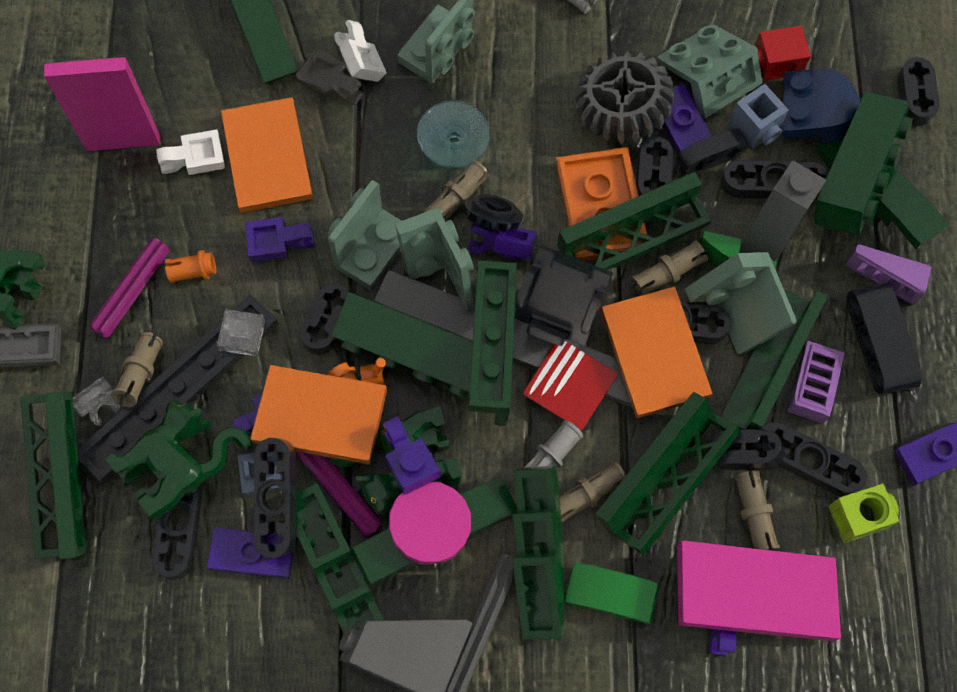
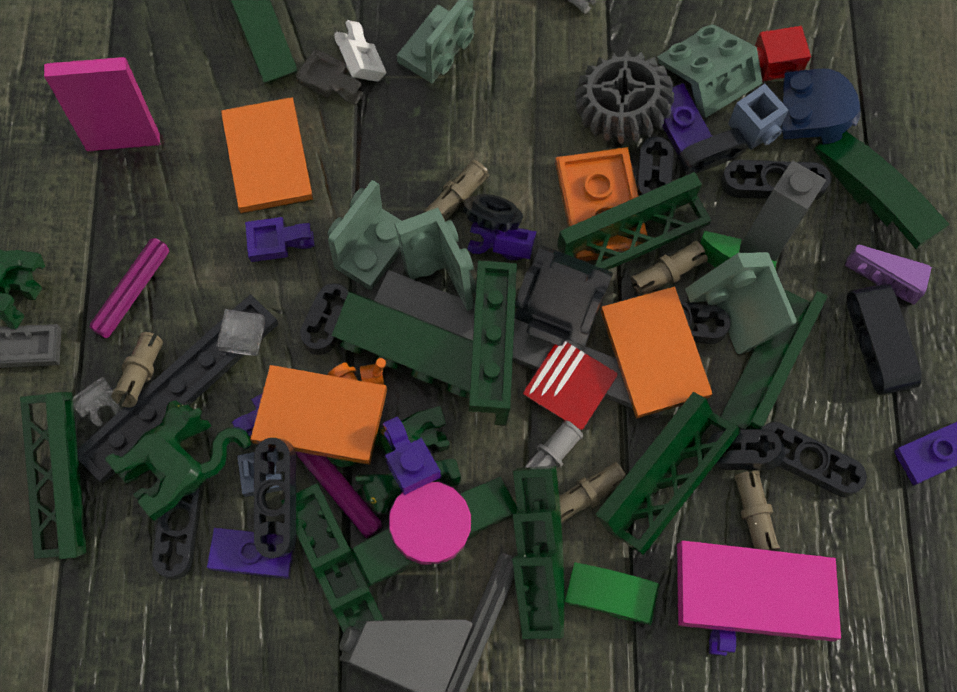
(191, 267): orange pin -> none
(198, 152): white plate -> none
(453, 120): clear light blue dish -> none
(807, 408): medium lavender slope -> none
(852, 524): lime brick -> none
(862, 164): dark green brick -> none
(925, 91): black beam -> none

